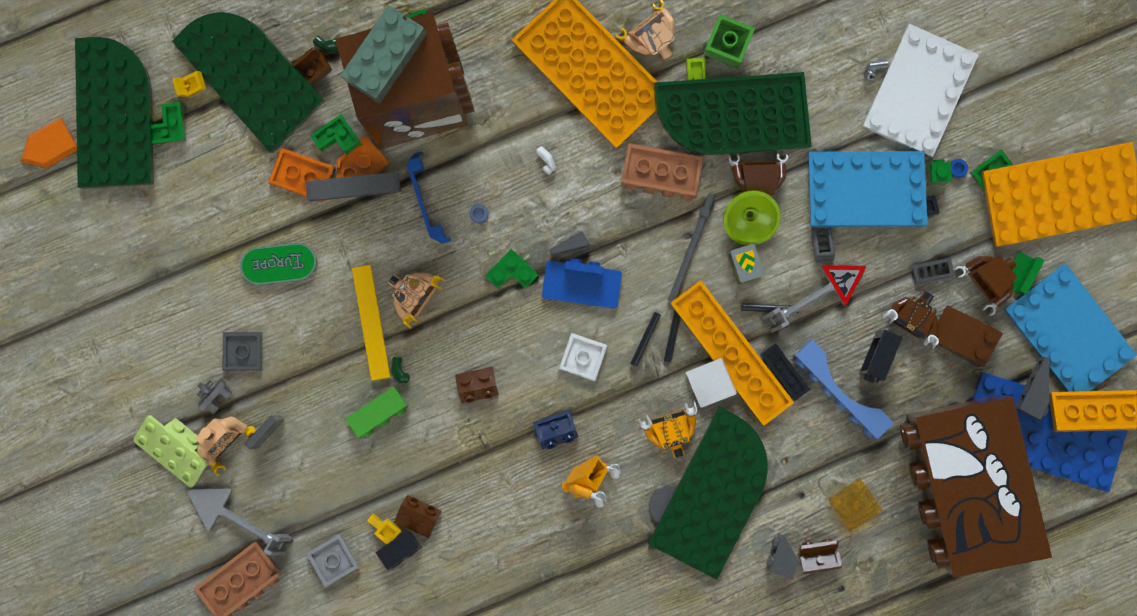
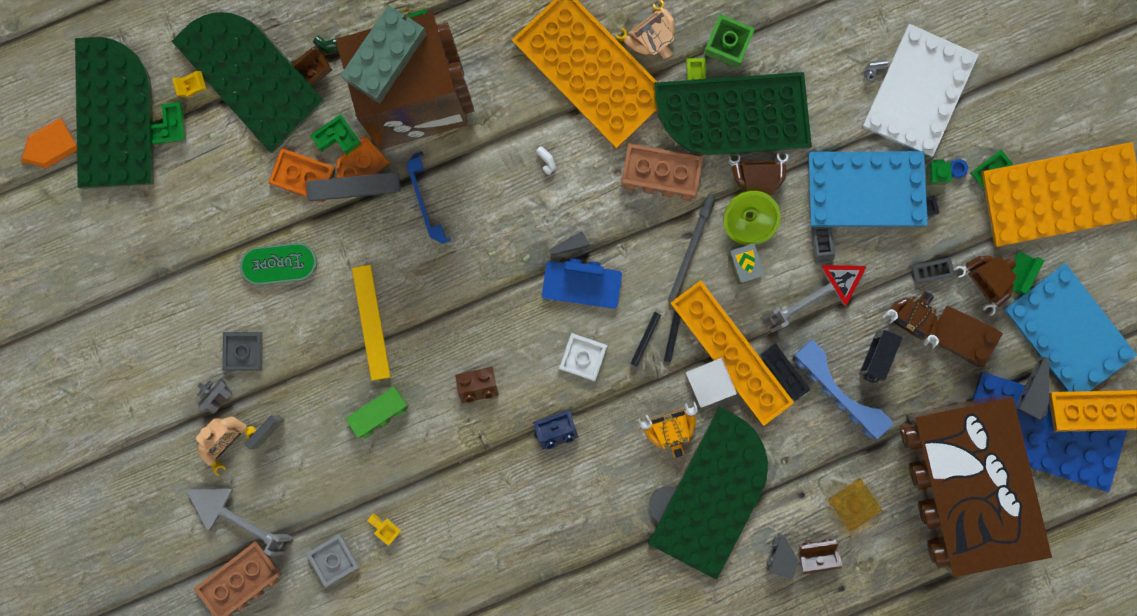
(173, 448): yellowish green bracket -> none
(397, 372): dark green arm -> none
(398, 550): black hinge -> none
(413, 294): torso -> none
(417, 516): reddish brown bracket -> none
(478, 213): sand blue tile -> none
(511, 266): green plate -> none
(587, 478): light orange torso -> none
(762, 307): black bar -> none

